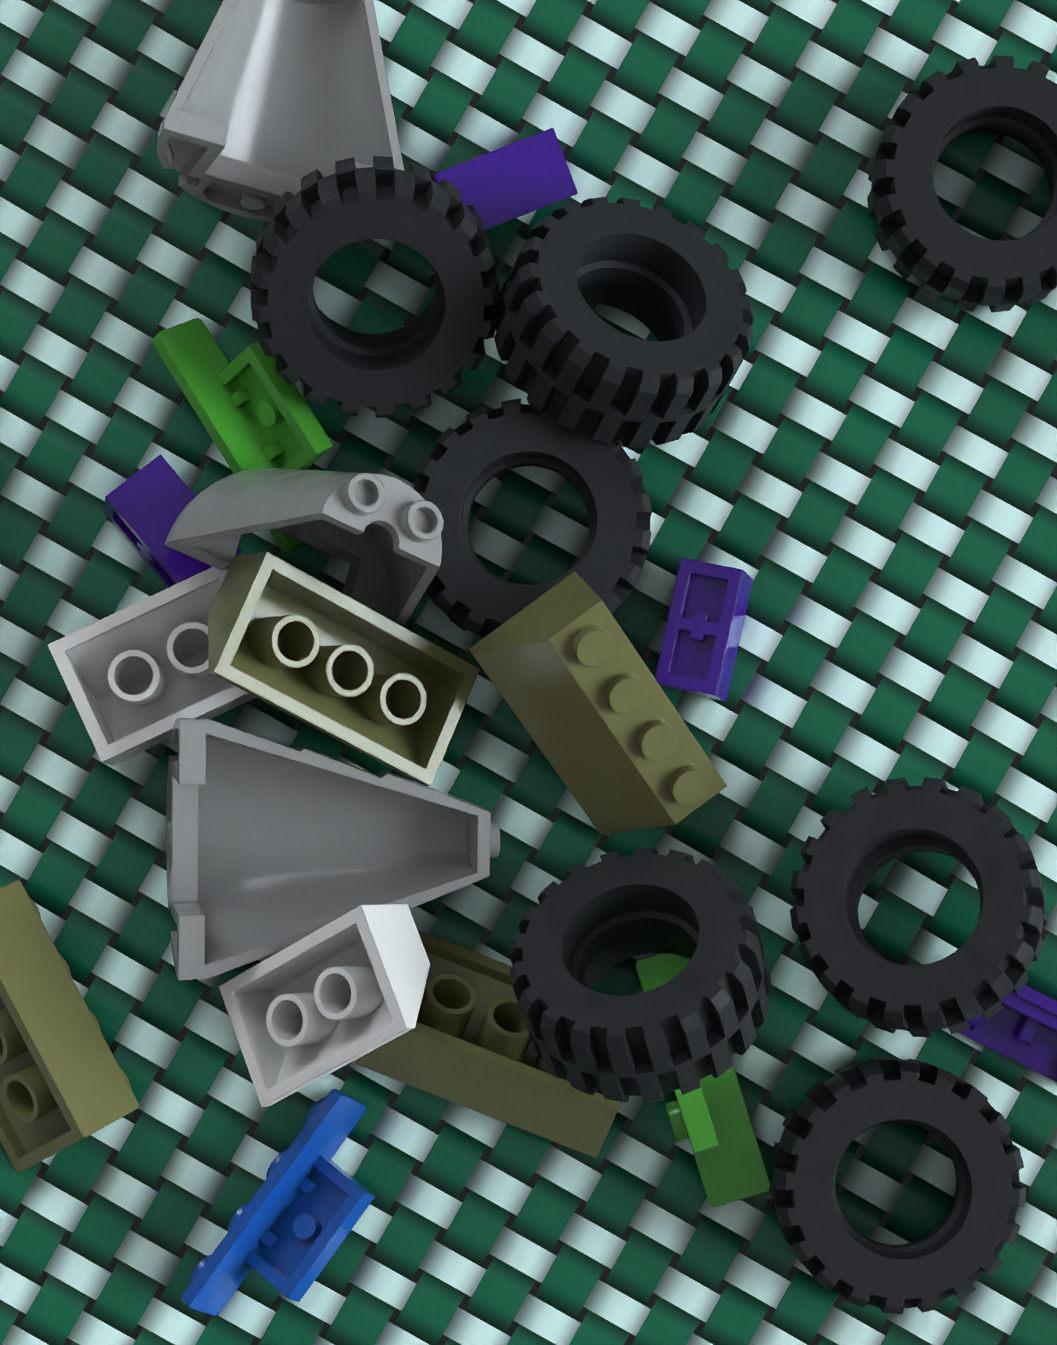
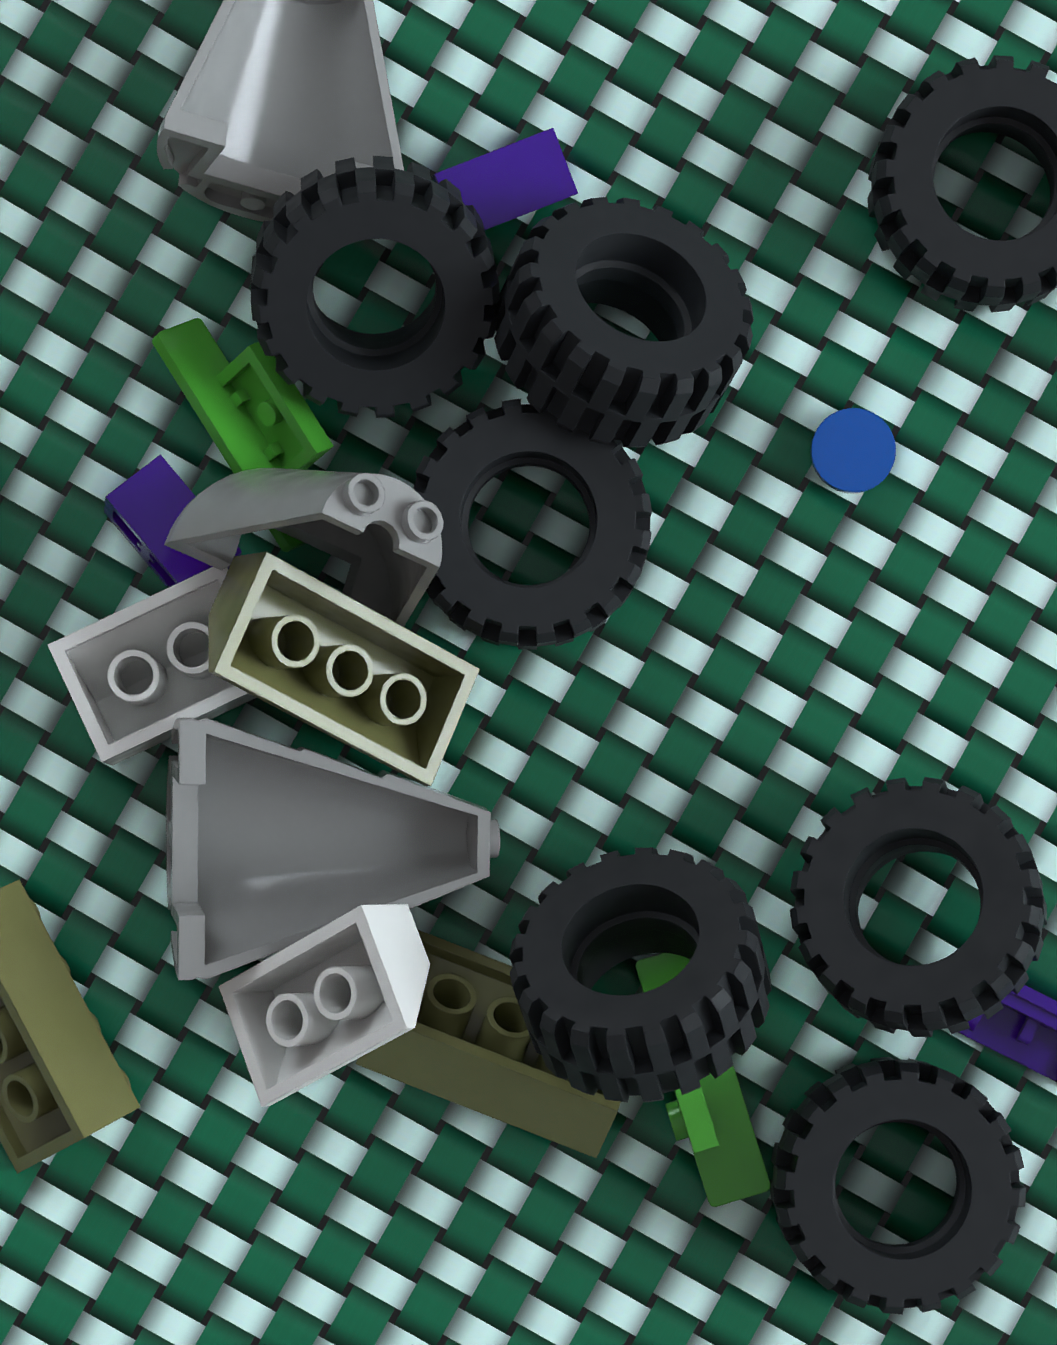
(293, 1217): blue bracket -> none
(597, 711): olive slope -> none
(703, 629): dark purple hinge -> none
(853, 450): none -> blue piece

